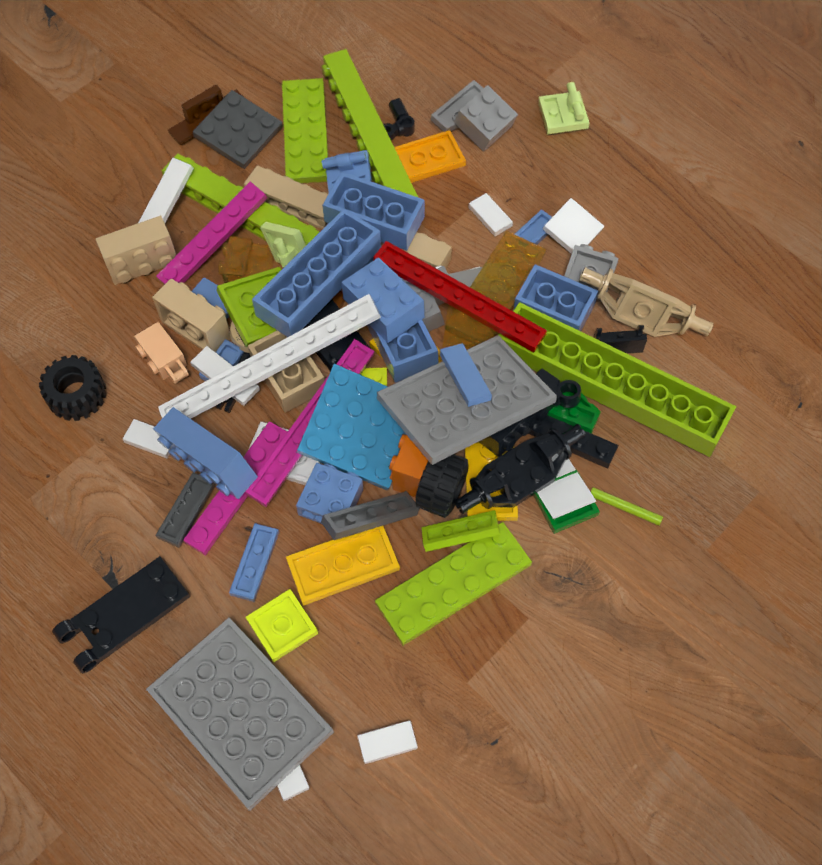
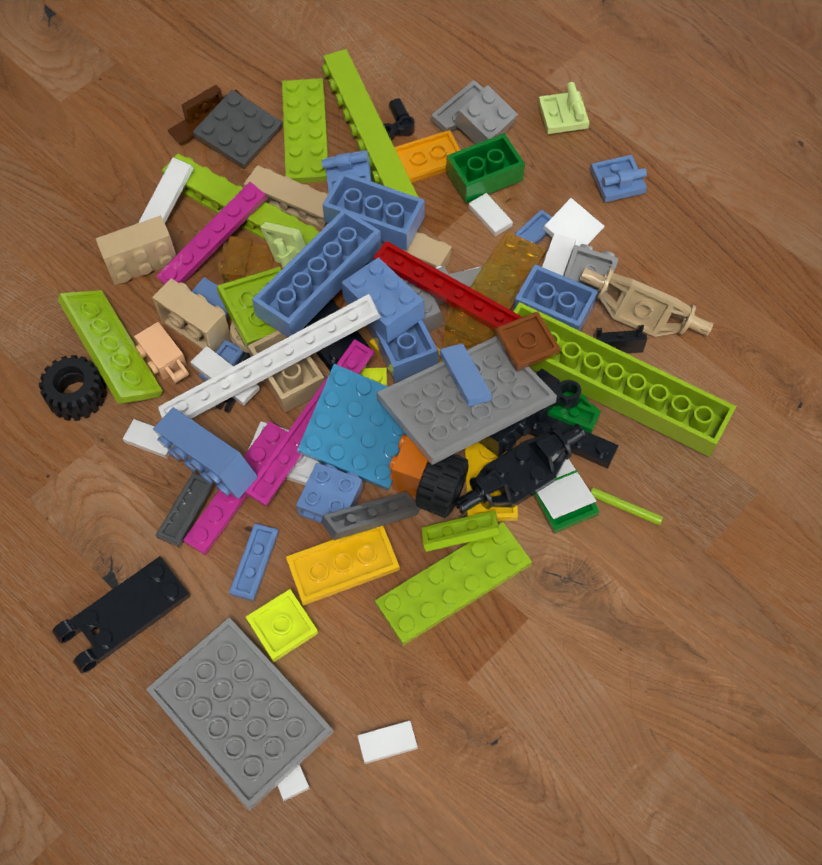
(109, 346): none -> lime plate
(485, 167): none -> green brick
(527, 341): none -> dark orange tile
(559, 253): none -> white tile
(619, 178): none -> medium blue plate

